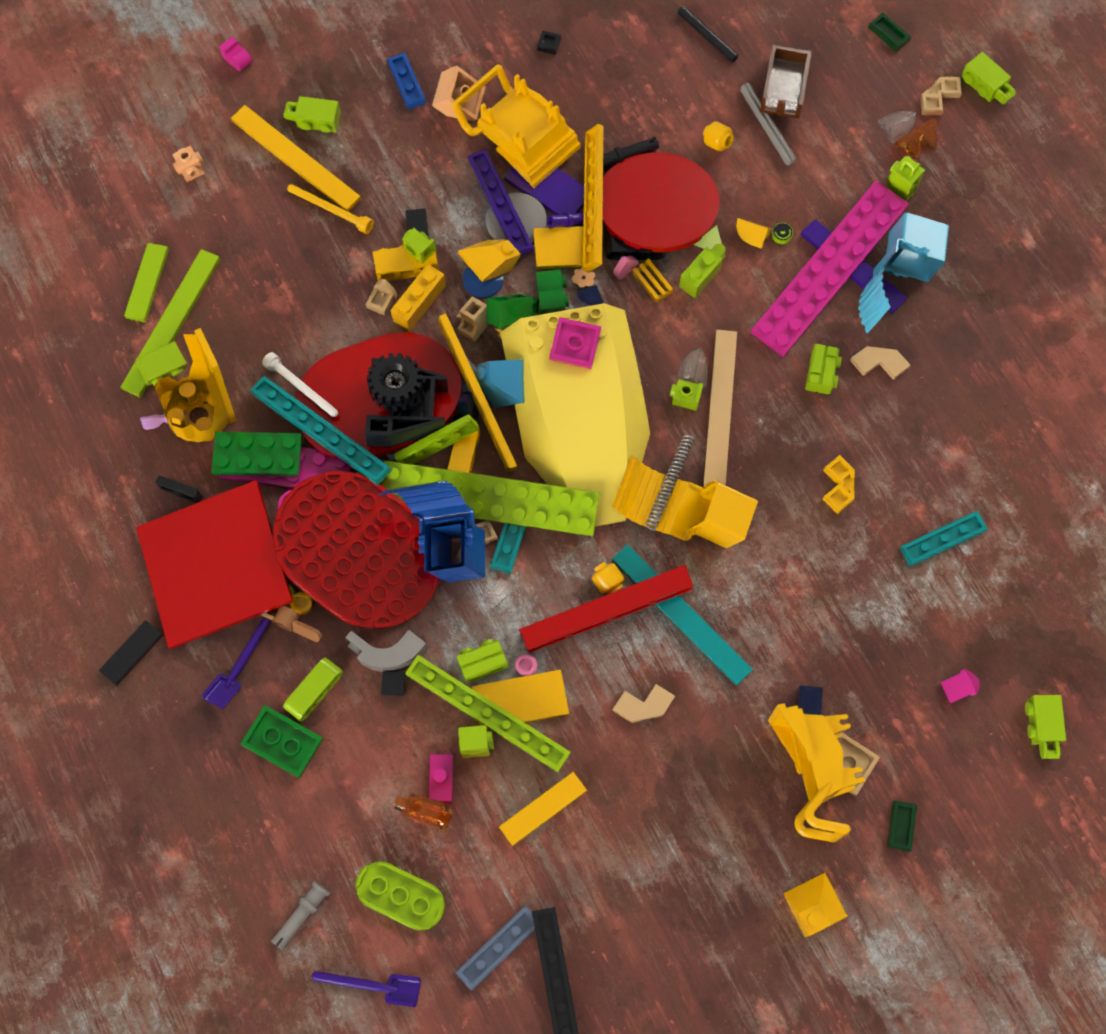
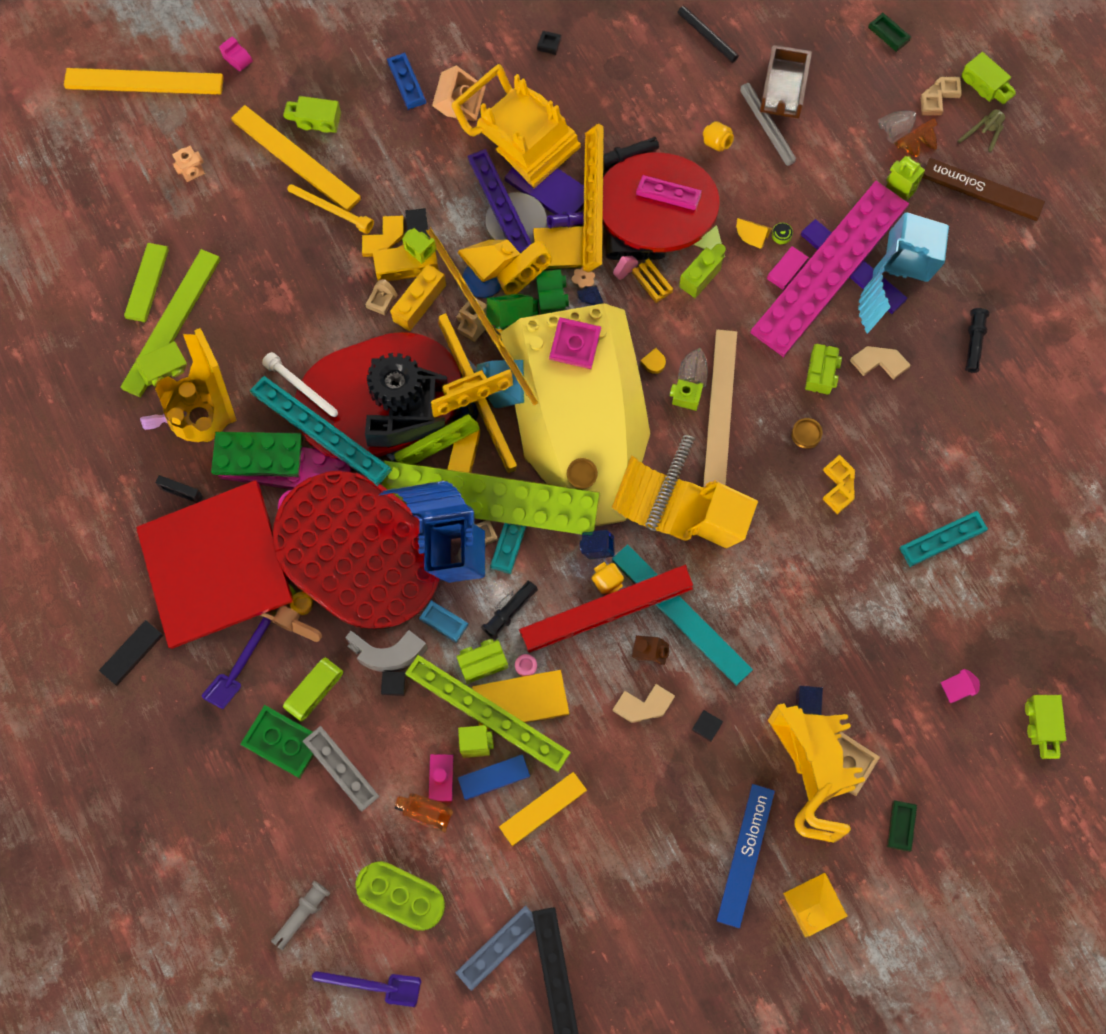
(143, 81): none -> yellow tile
(341, 768): none -> light grey tile
(392, 232): none -> yellow tile
(444, 621): none -> dark azure tile
(469, 389): none -> yellow bracket
(484, 320): none -> yellow piece
(493, 777): none -> blue tile
(503, 617): none -> black pin
(524, 268): none -> yellow beam
(582, 473): none -> pearl gold piece
(597, 544): none -> clear blue brick
(650, 649): none -> reddish brown bracket
(654, 362): none -> yellow tile
(668, 192): none -> dark pink tile
(707, 725): none -> black tile
(745, 856): none -> blue tile
(787, 268): none -> dark pink tile
(806, 433): none -> pearl gold piece
(977, 331): none -> black pin
(983, 189): none -> reddish brown tile
(992, 122): none -> olive plant

